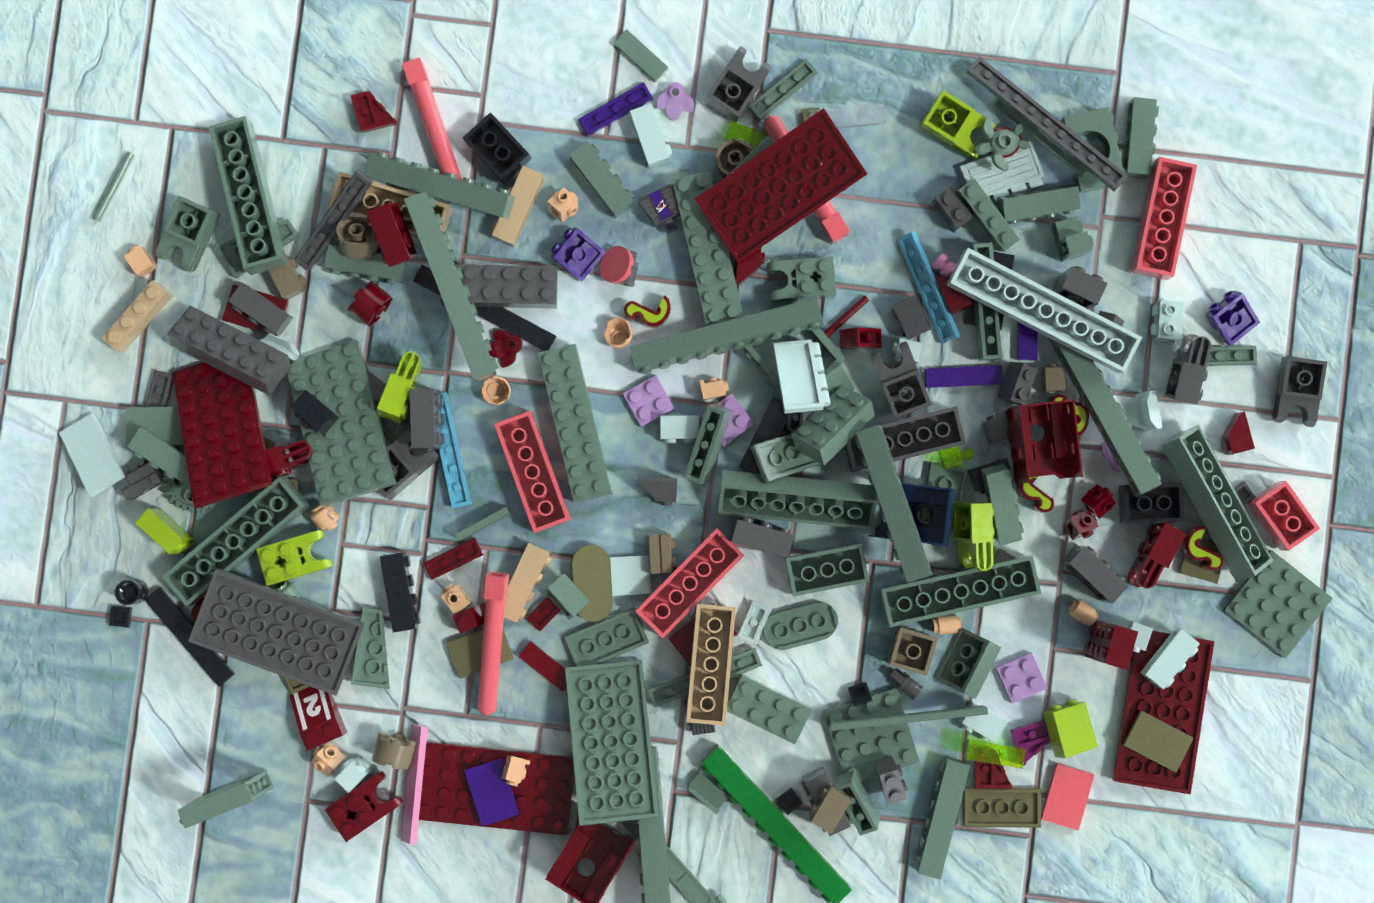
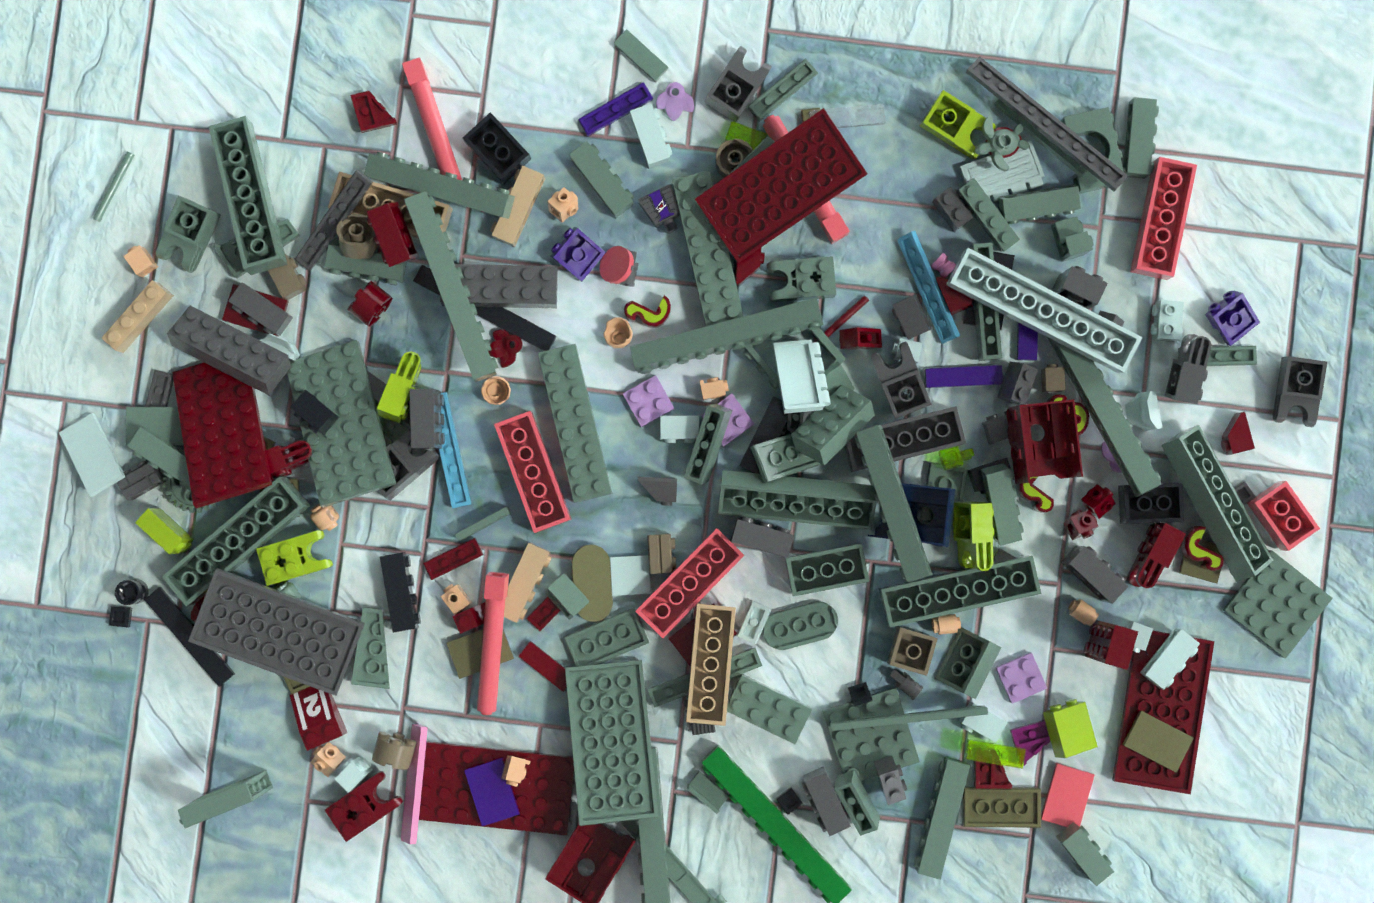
(829, 809): dark tan brick -> none
(1085, 853): none -> sand green brick

